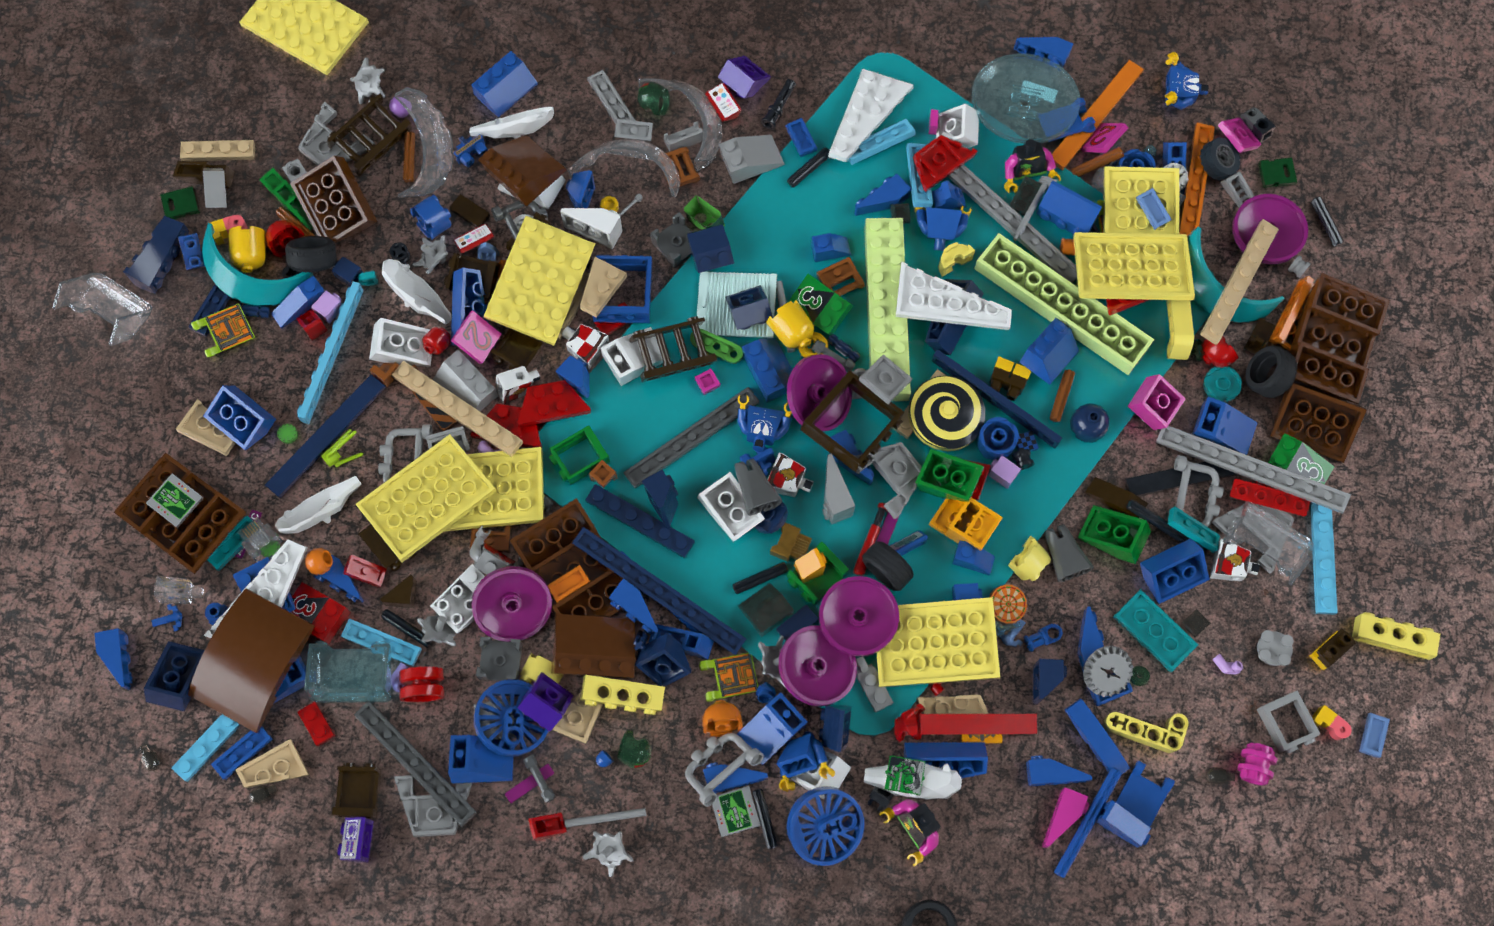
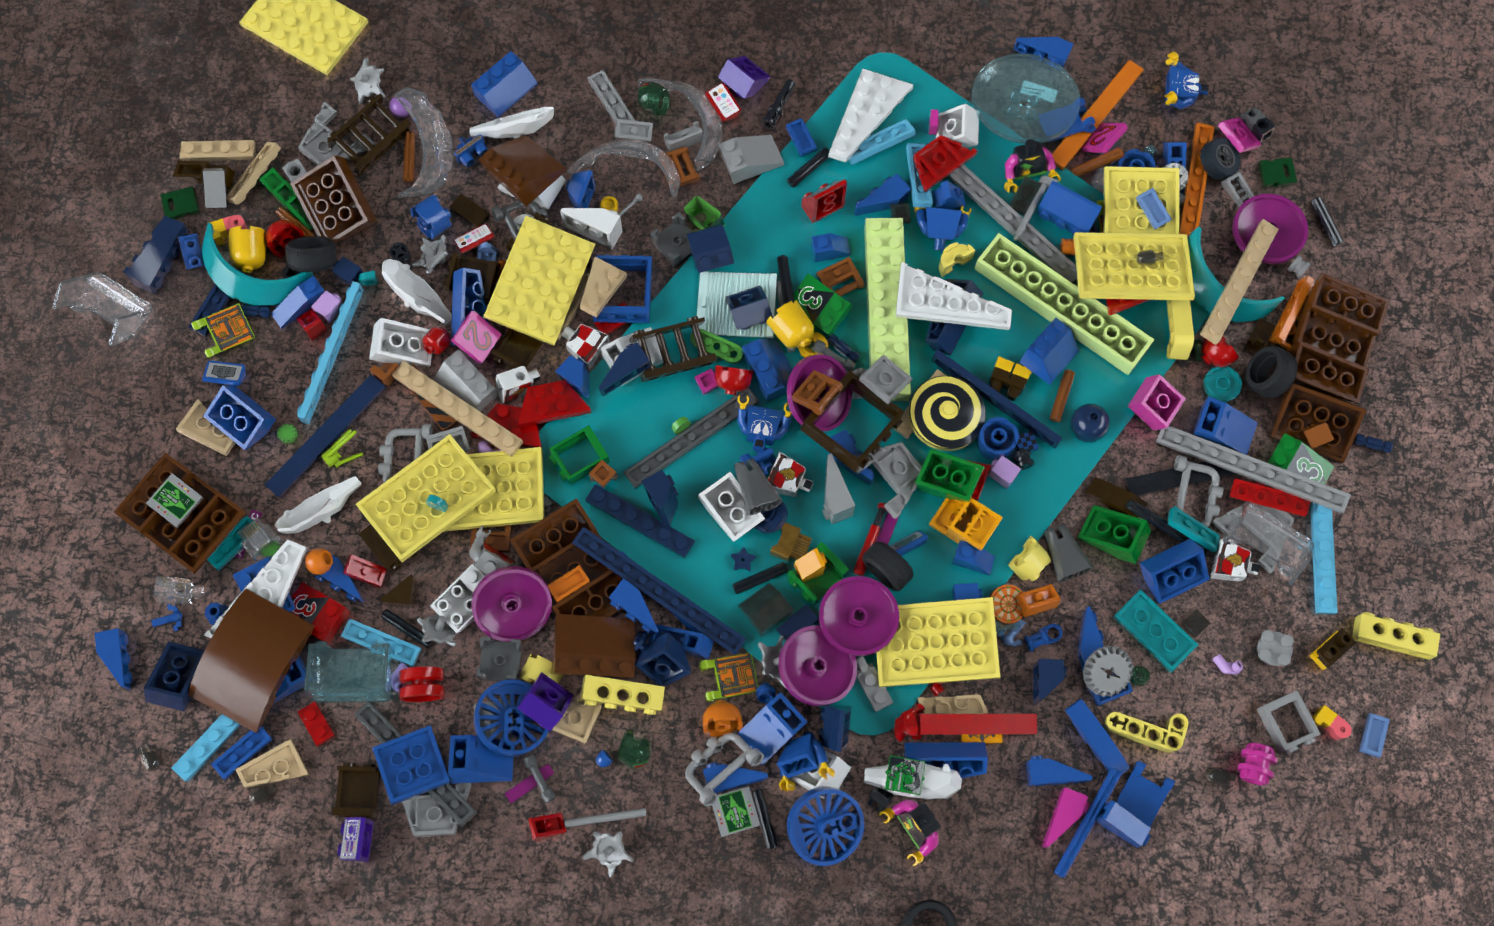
(224, 373): none -> slope
(252, 173): none -> tan plate
(411, 765): none -> blue plate
(436, 503): none -> teal tile
(628, 365): none -> dark blue slope
(681, 425): none -> bright green tile
(732, 379): none -> red cylinder
(743, 565): none -> dark blue plate
(785, 279): none -> black axle
(813, 387): none -> dark orange plate
(825, 200): none -> red slope
(1038, 600): none -> orange slope
(1148, 257): none -> clear smoke cylinder
(1317, 435): none -> dark orange panel
(1373, 443): none -> dark blue axle

